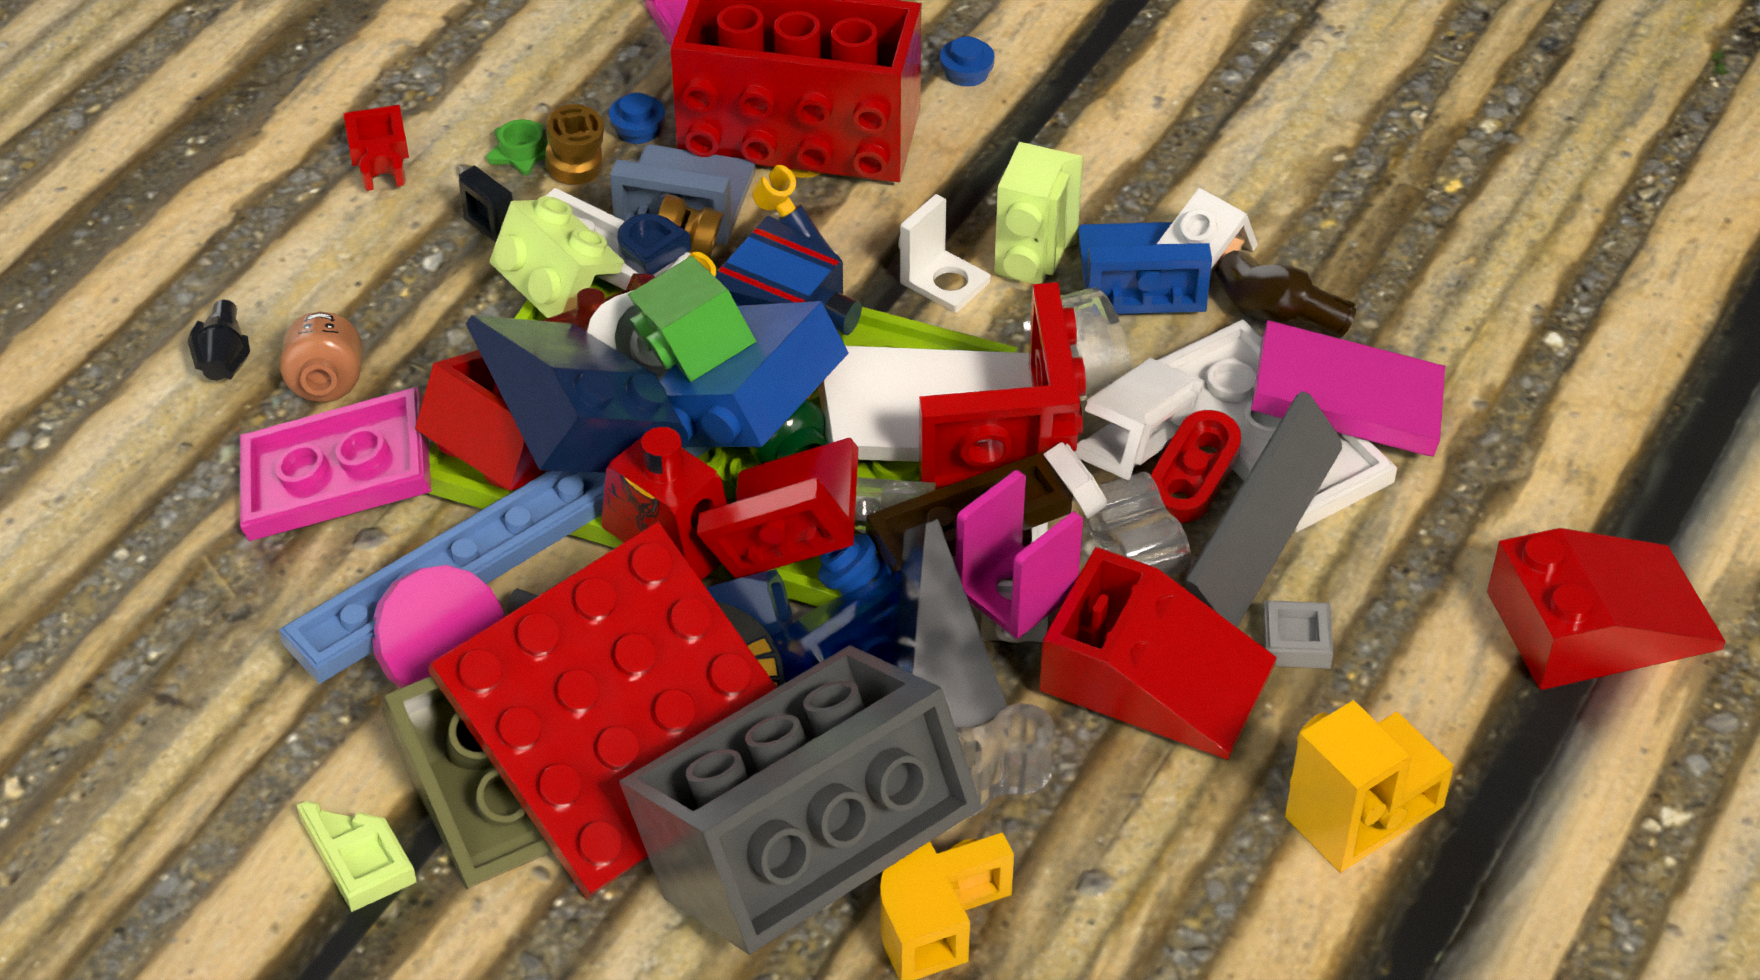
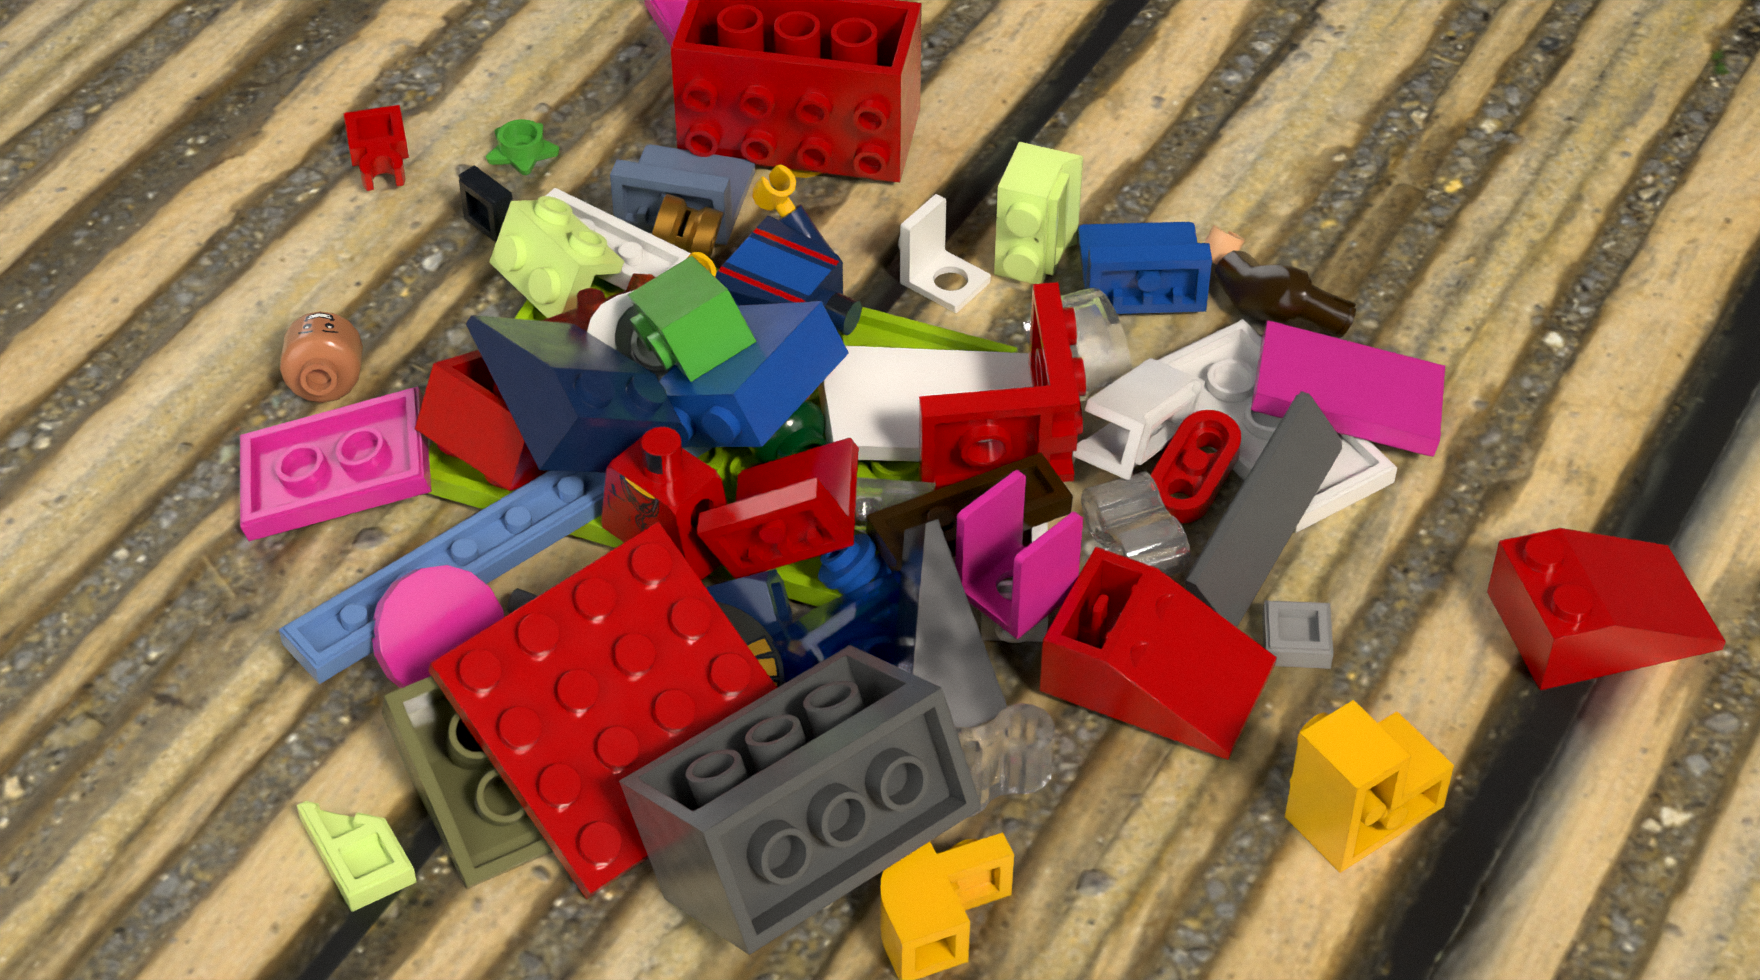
(218, 344): black piece -> none
(574, 144): pearl gold wheel -> none
(637, 117): blue plate -> none
(651, 242): dark blue tile -> none
(967, 61): blue plate -> none
(1077, 479): white tile -> none
(1210, 221): white bracket -> none

